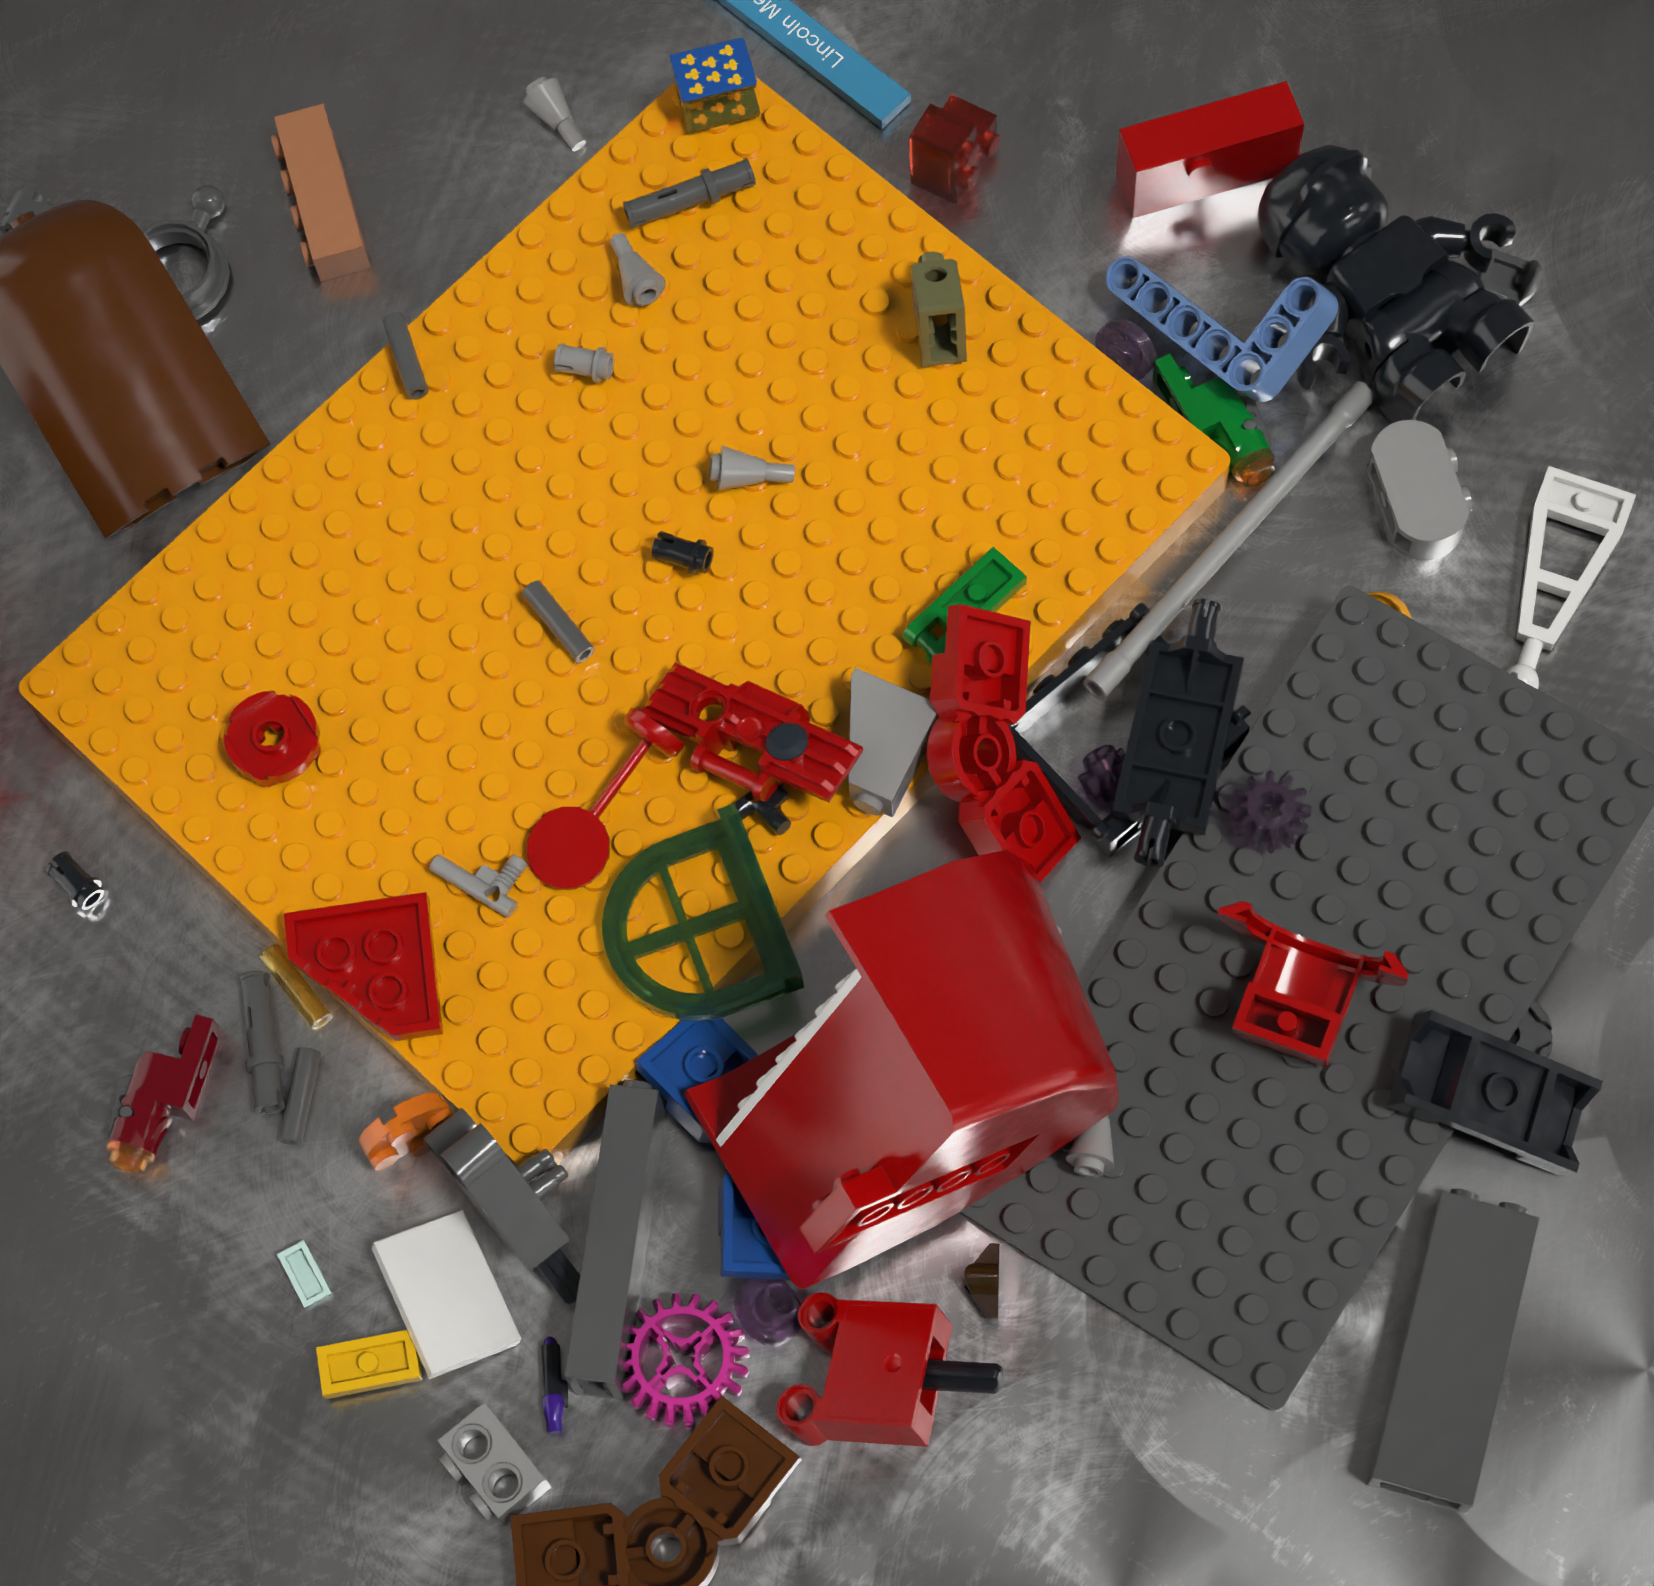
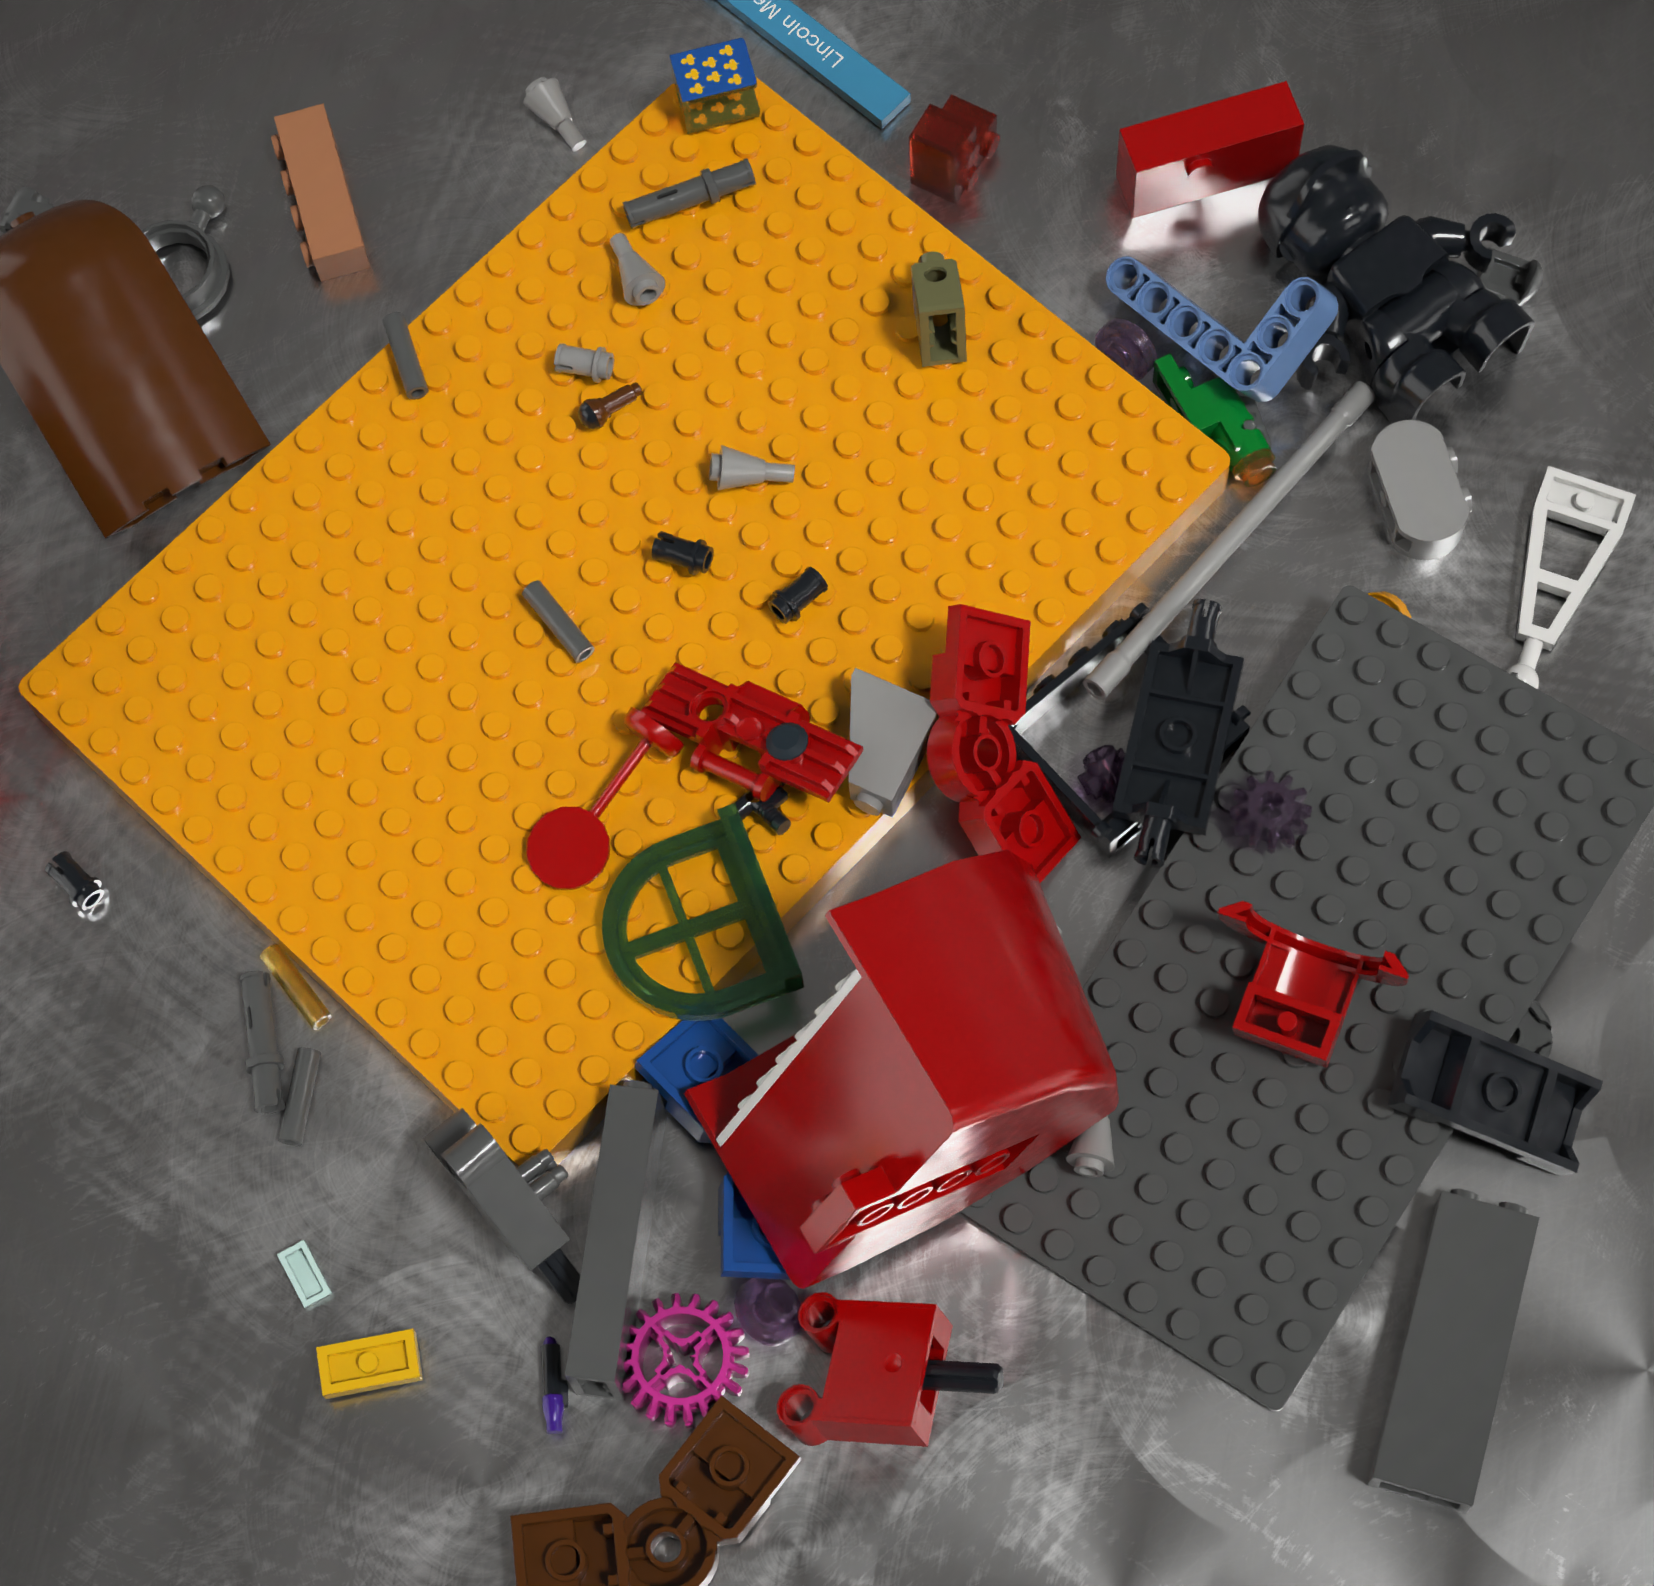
(160, 1089): dark red plate -> none
(279, 762): red plate -> none
(373, 960): red plate -> none
(404, 1132): orange plate -> none
(446, 1294): white tile -> none
(484, 882): light grey hose -> none
(500, 1459): light grey brick -> none
(595, 412): none -> reddish brown piece
(797, 595): none -> black pin
(982, 586): green plate -> none
(983, 1281): dark brown piece -> none

